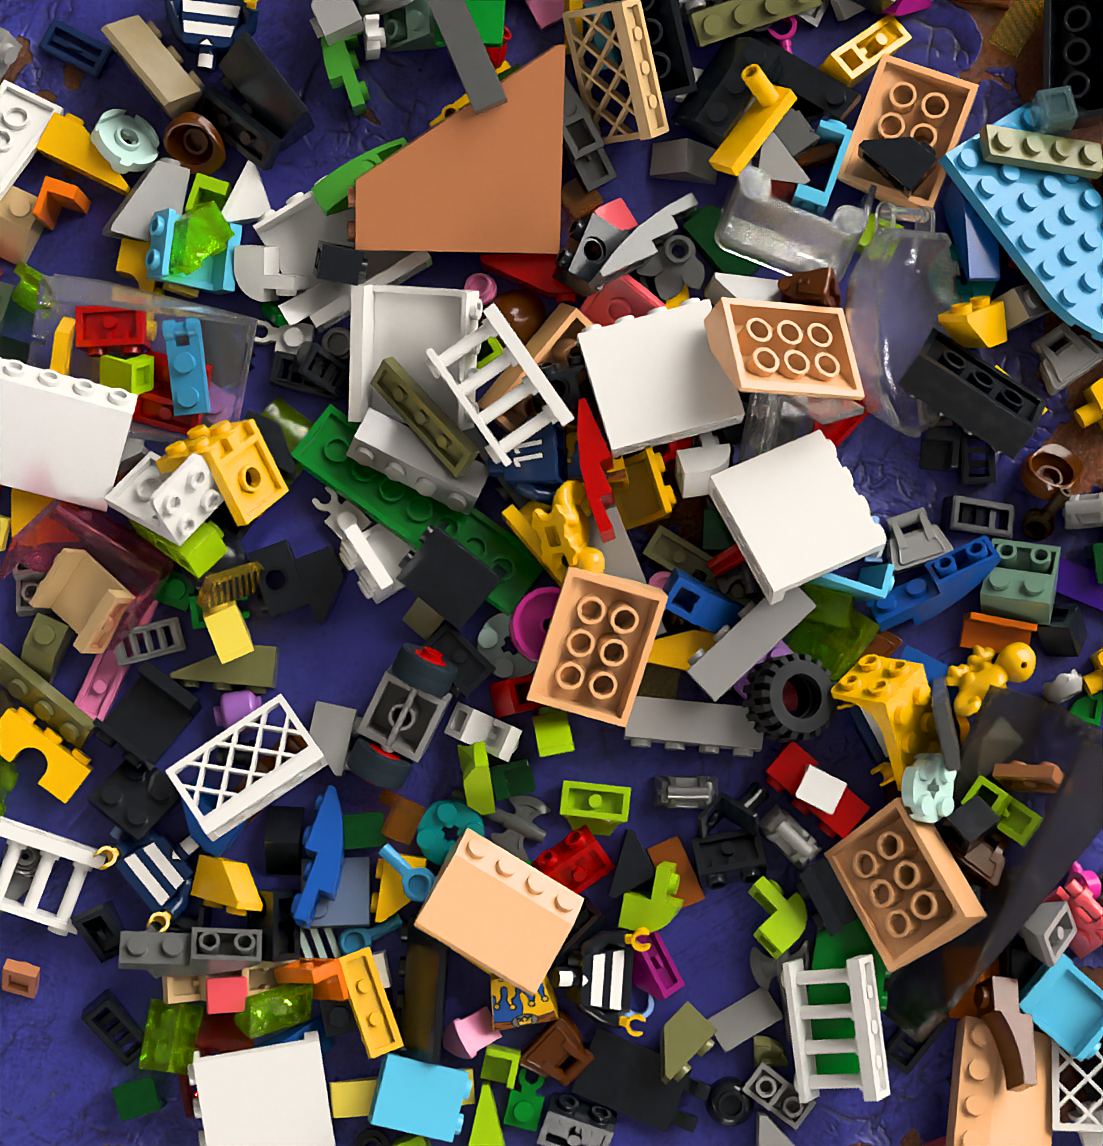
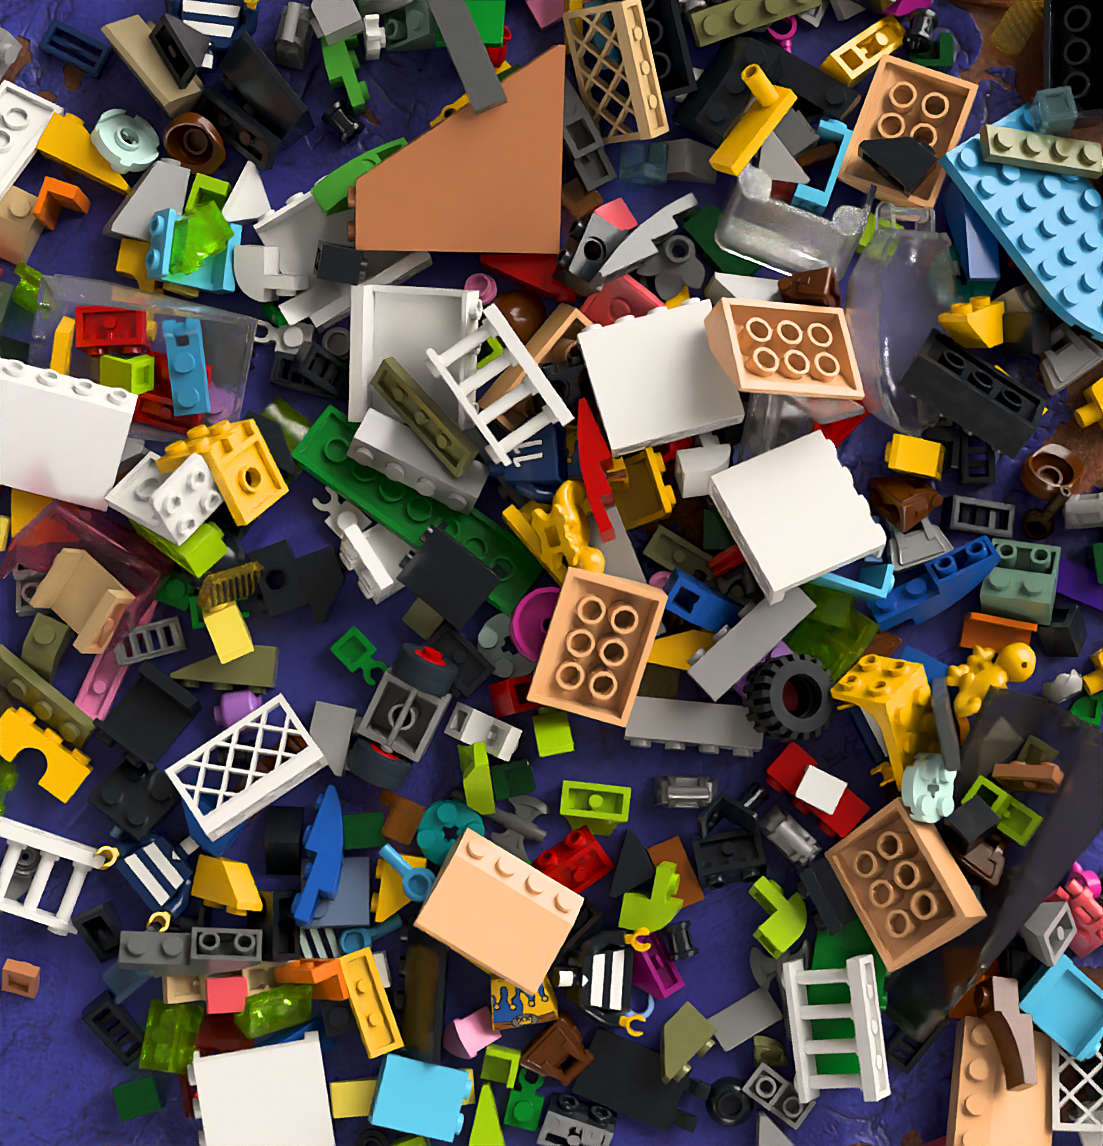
(125, 981): none -> clear light blue panel
(180, 48): none -> black slope
(293, 36): none -> light grey piece
(343, 122): none -> black bush
(357, 652): none -> green plate
(644, 163): none -> clear light blue panel
(680, 940): none -> black bush
(903, 499): none -> reddish brown piece
(915, 457): none -> yellow slope
(920, 30): none -> black bush
(938, 57): none -> dark green panel
(1026, 332): none -> black panel
(1036, 751): none -> olive tile

